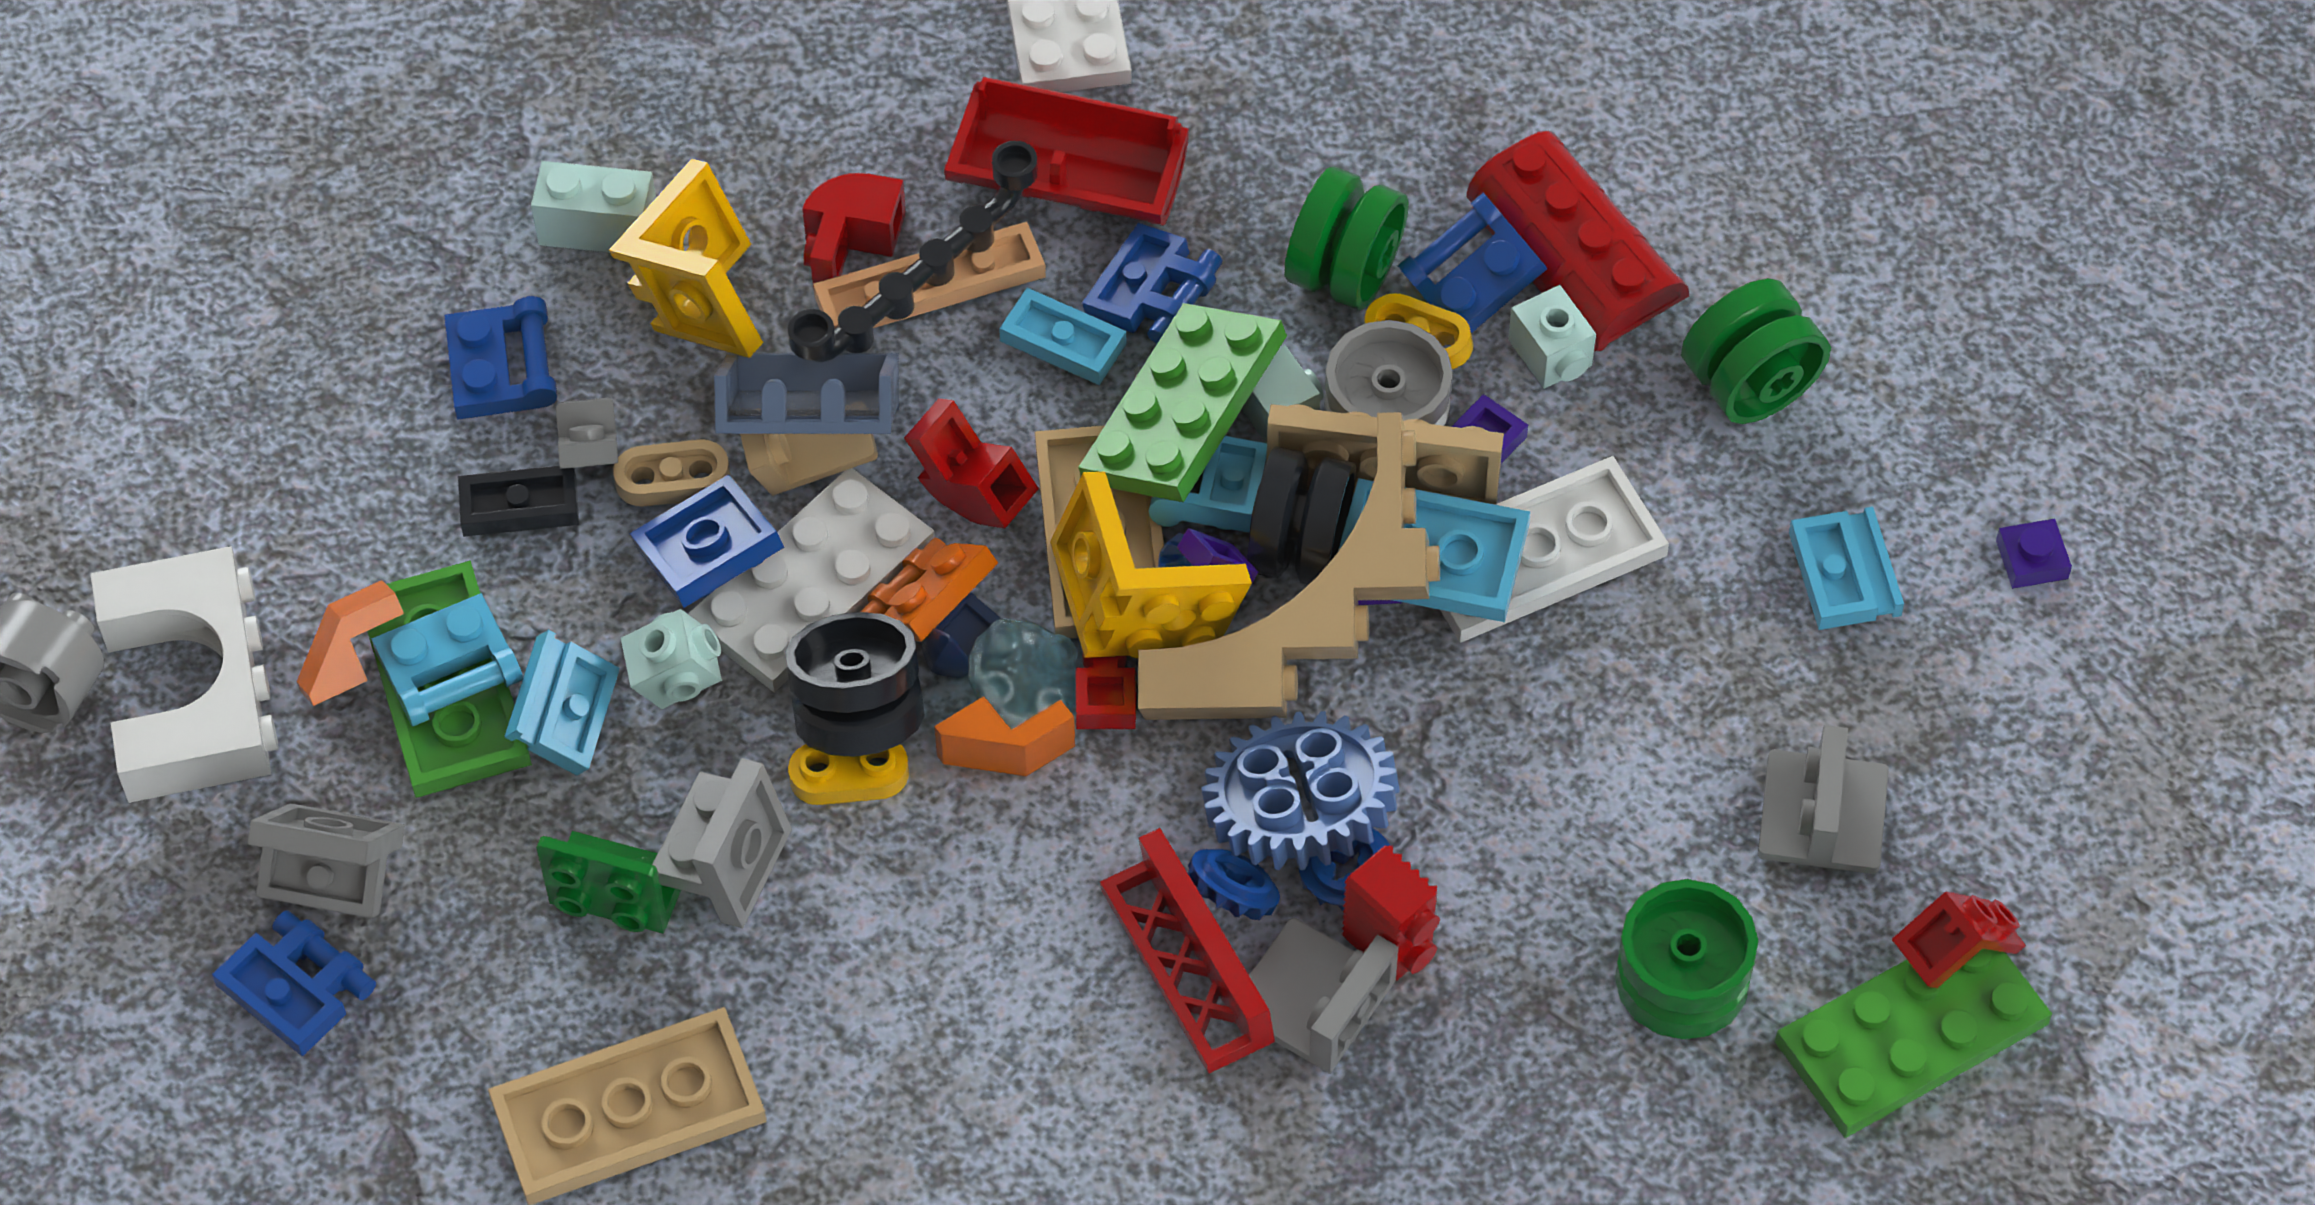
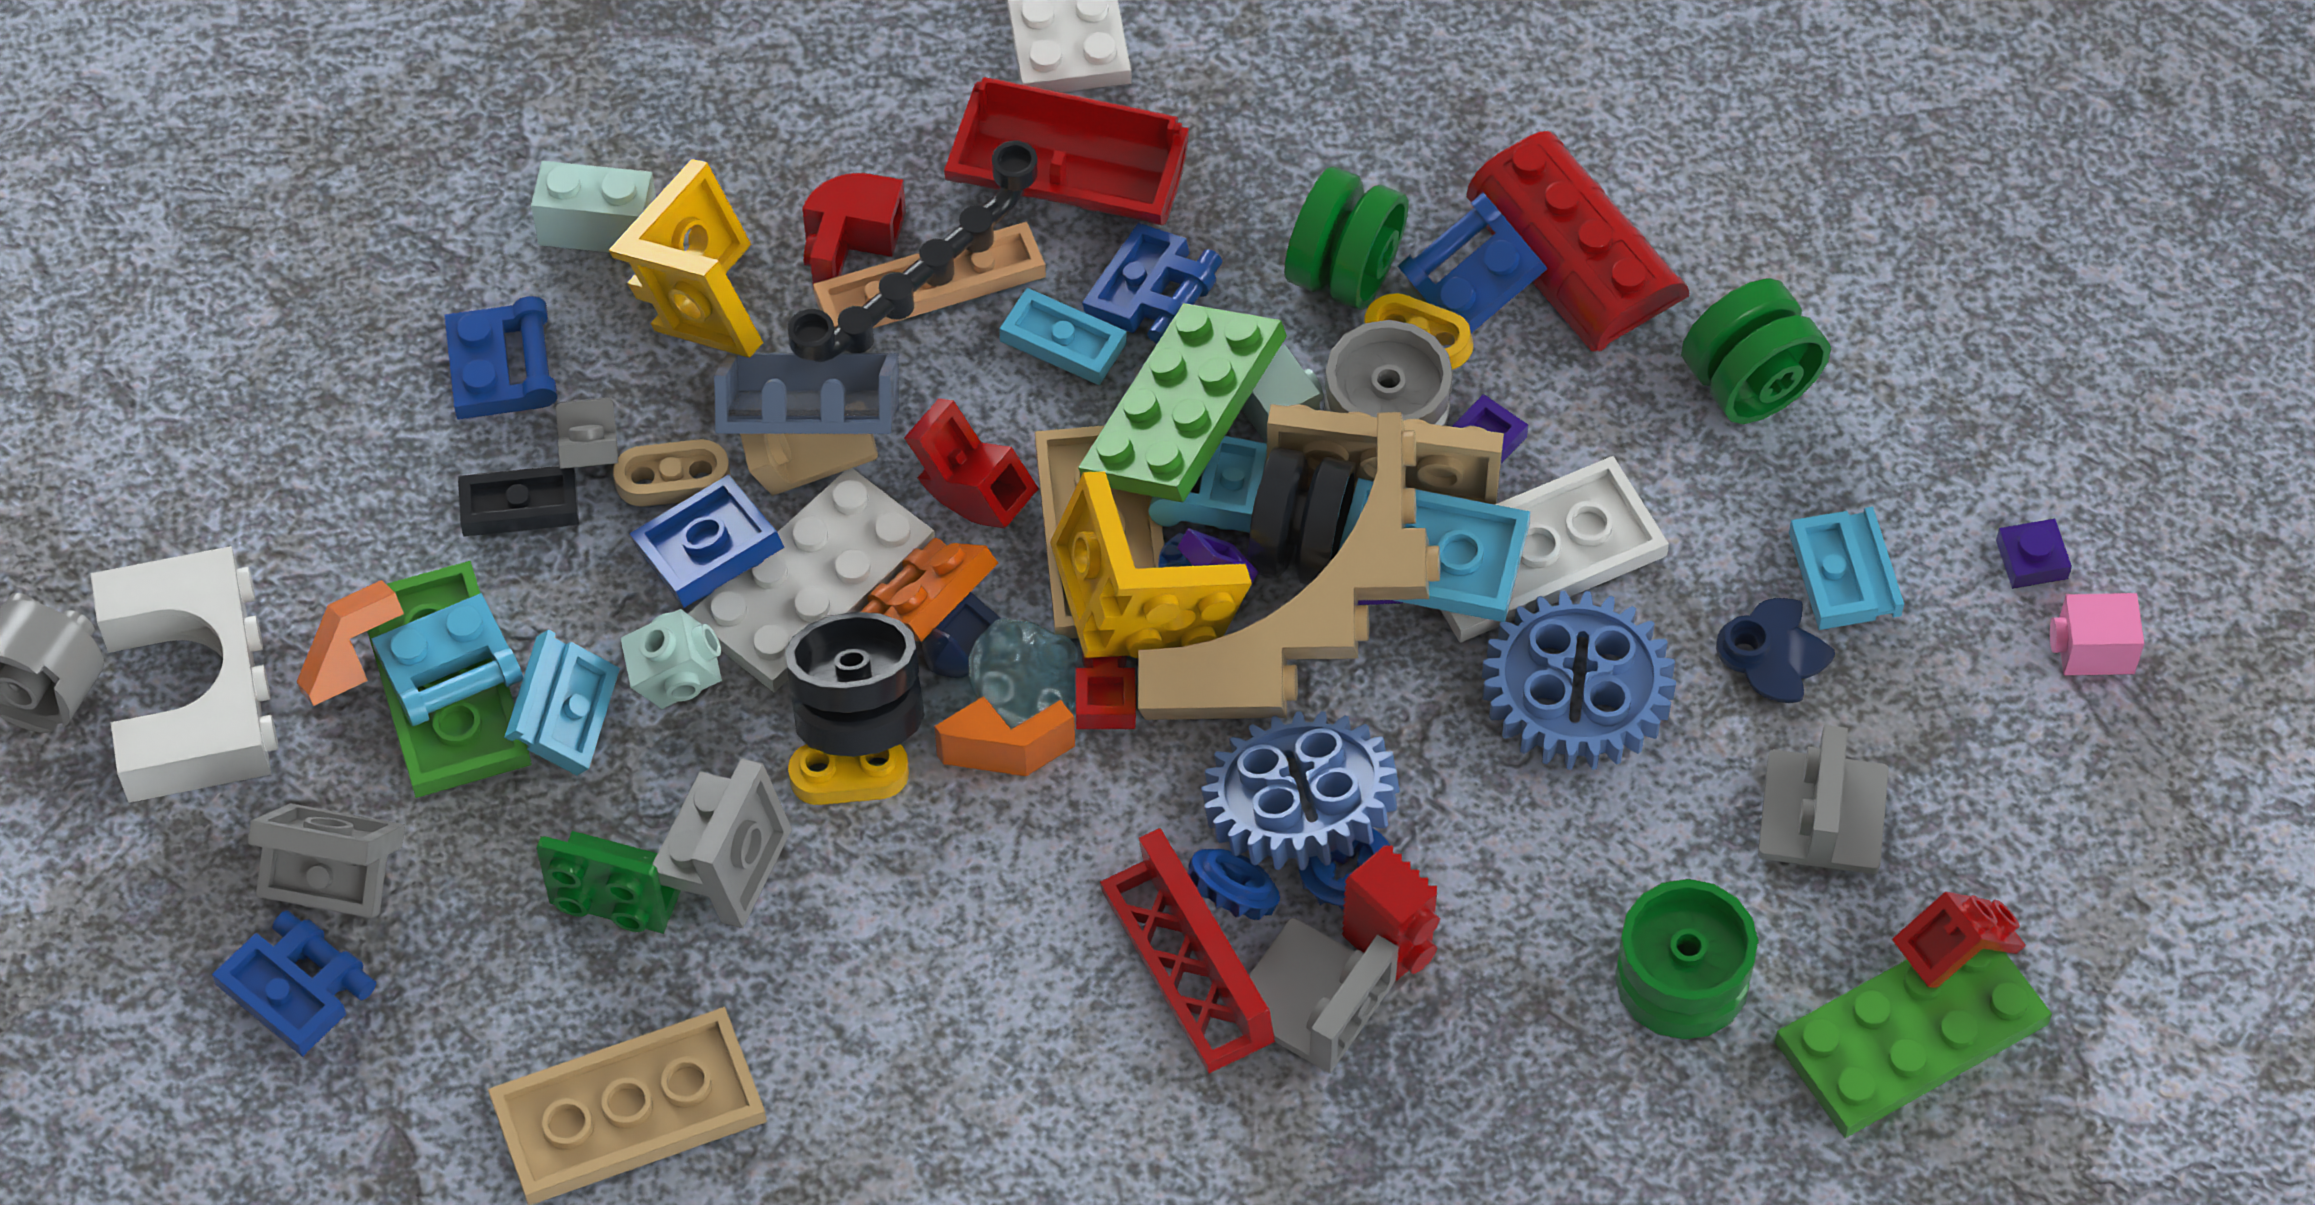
(1552, 337): light aqua brick -> none
(1634, 685): none -> medium blue gear
(1781, 649): none -> dark blue plate
(2098, 634): none -> bright pink brick

